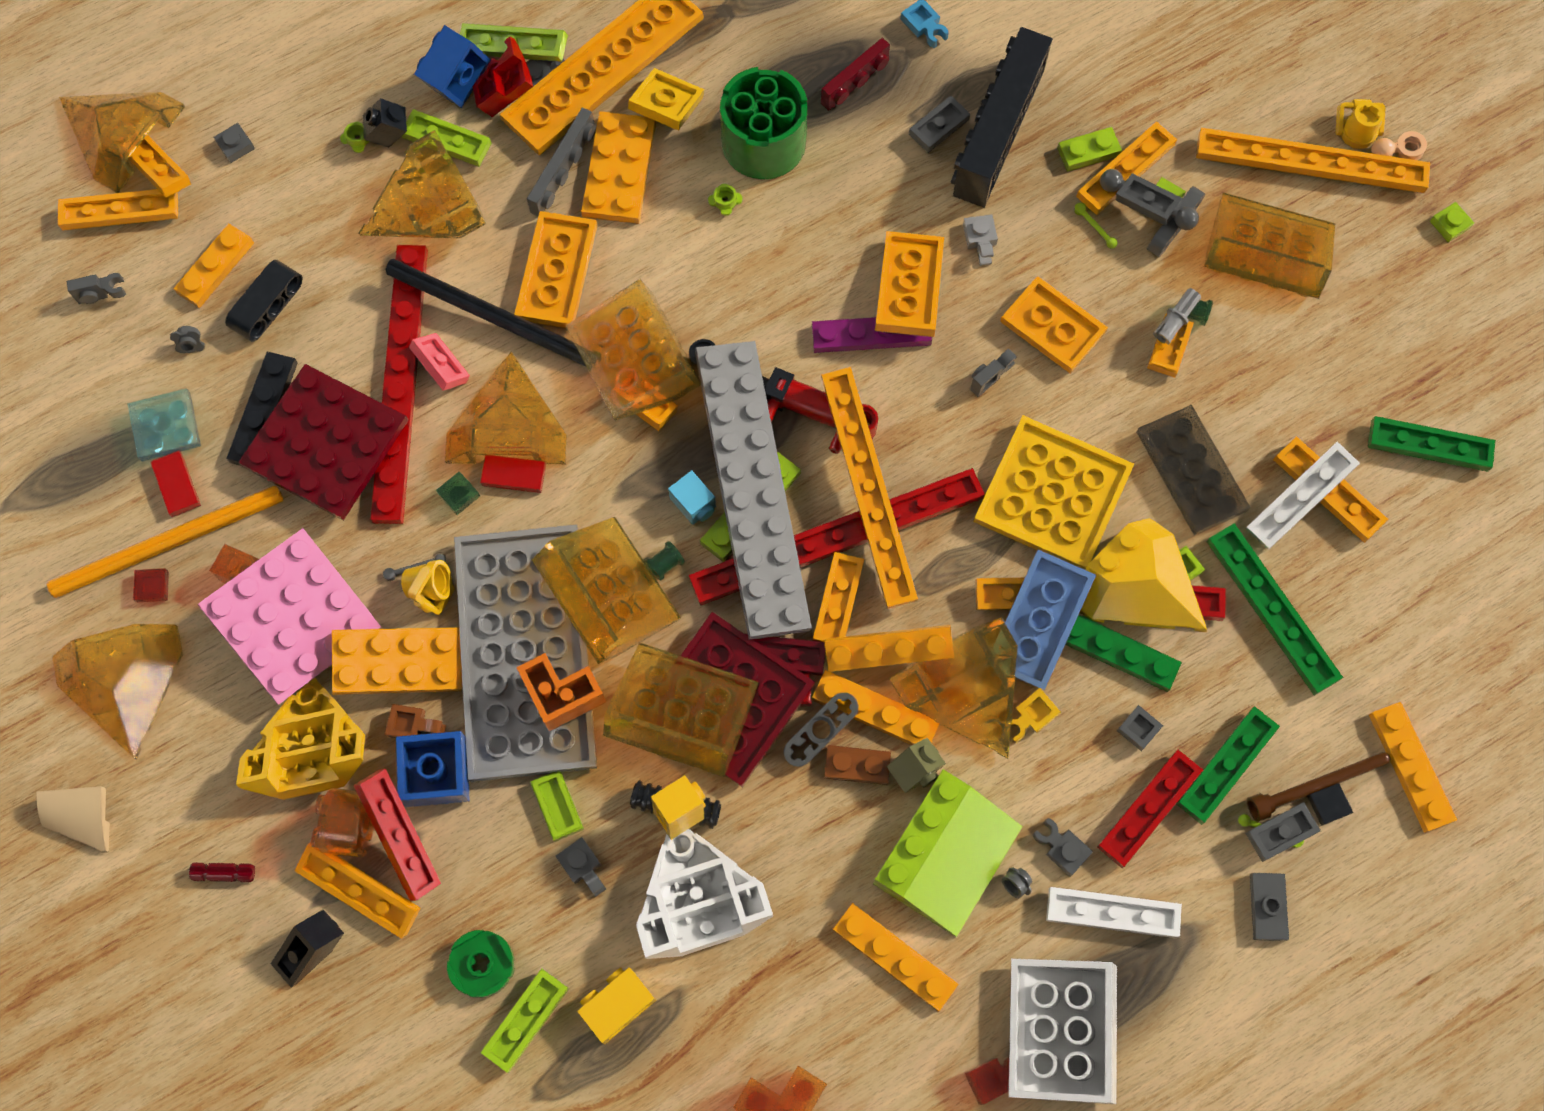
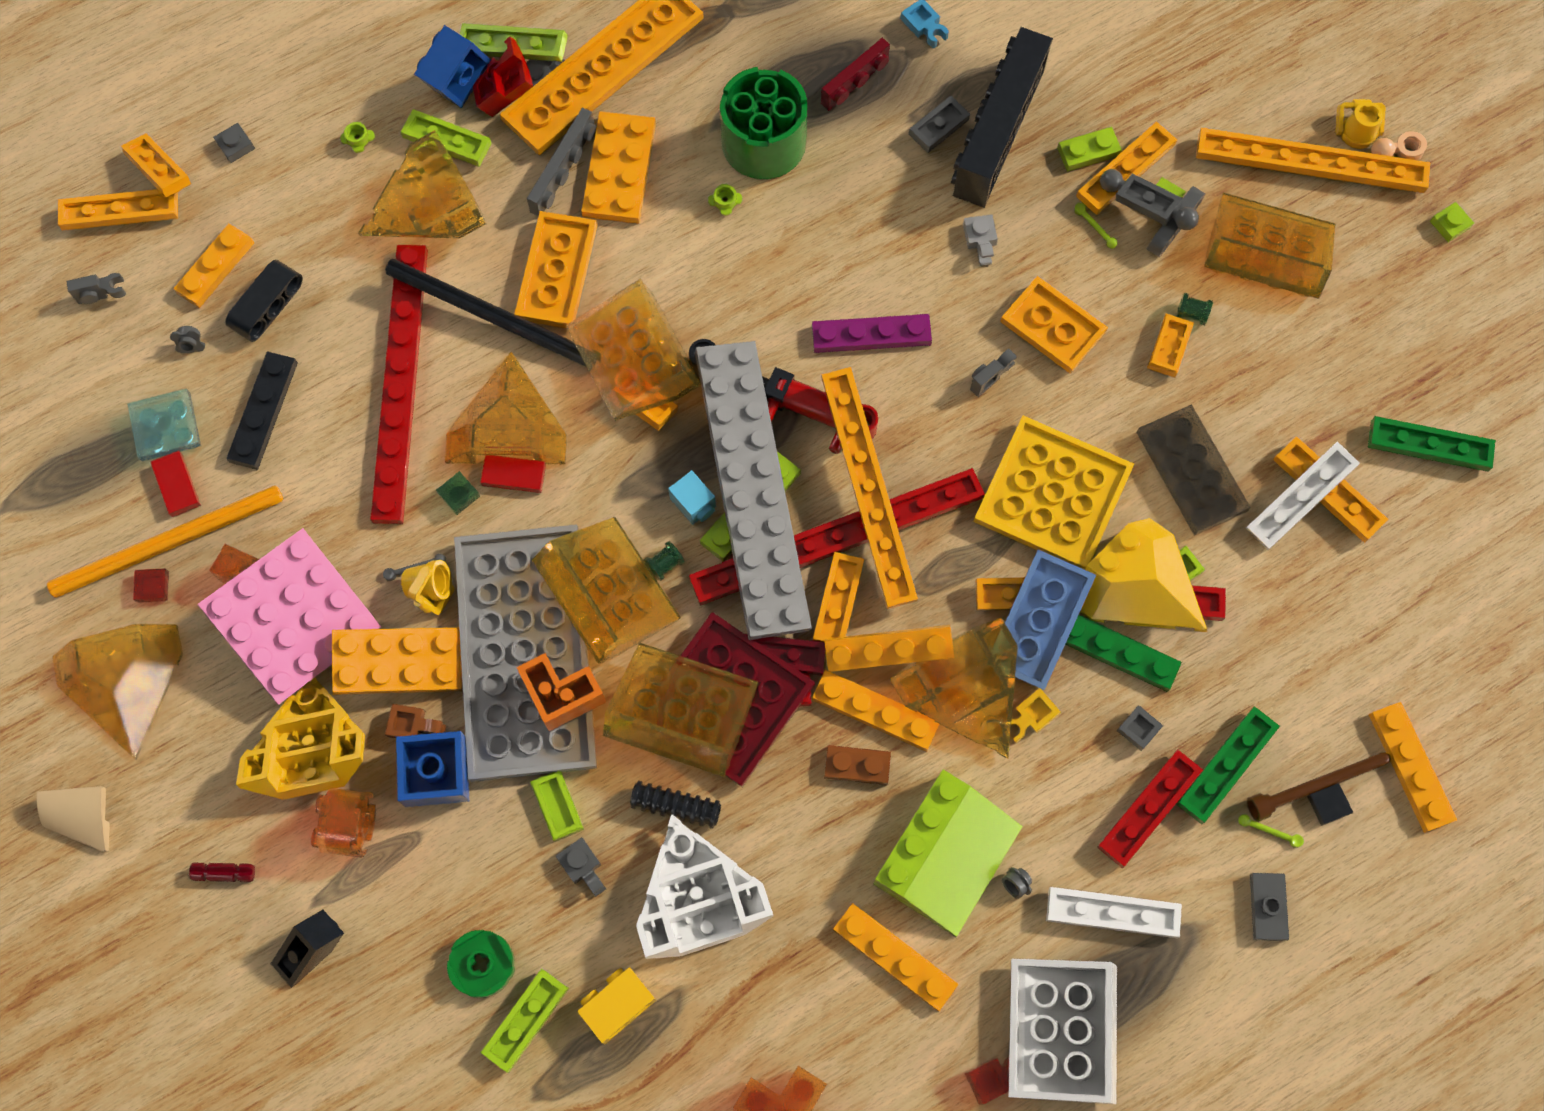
(113, 128): clear yellow wedge -> none
(323, 441): dark red plate -> none
(358, 890): light orange plate -> none
(384, 123): black brick -> none
(397, 834): plate -> none
(439, 361): coral plate -> none
(666, 99): yellow plate -> none
(679, 806): yellow brick -> none
(798, 740): dark grey beam -> none
(910, 284): light orange plate -> none
(917, 765): olive brick -> none
(1065, 850): dark grey plate -> none
(1177, 316): light grey axle -> none
(1274, 609): green plate -> none
(1283, 832): dark grey plate -> none

